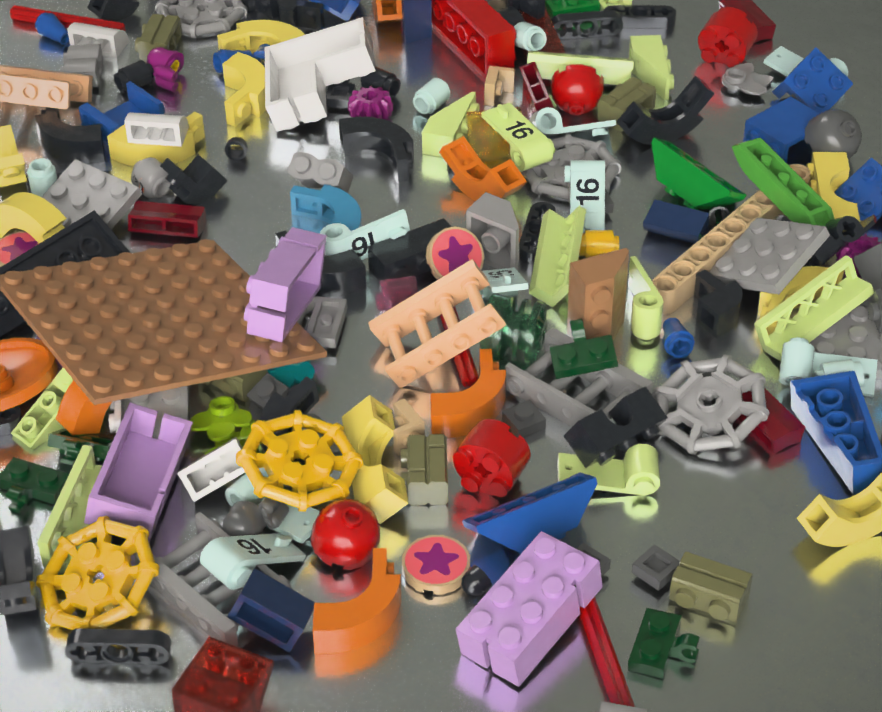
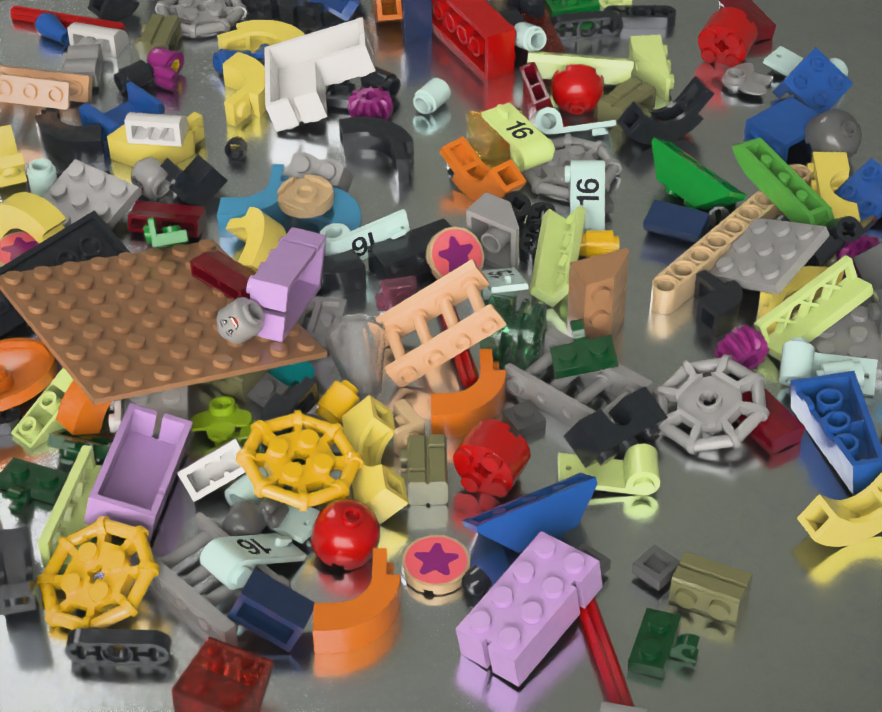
(170, 236): none -> bracket
(222, 273): none -> dark red piece
(240, 320): none -> light grey head
(259, 233): none -> light yellow arch
(265, 201): none -> dark azure arch
(305, 196): none -> tan tile
(337, 401): none -> yellow brick
(358, 352): none -> clear cone
(447, 125): yellowish green slope -> none
(498, 81): tan bracket -> none
(519, 202): none -> black wheel
(646, 304): yellowish green door -> none
(677, 339): blue cone -> none
(745, 347): none -> magenta gear

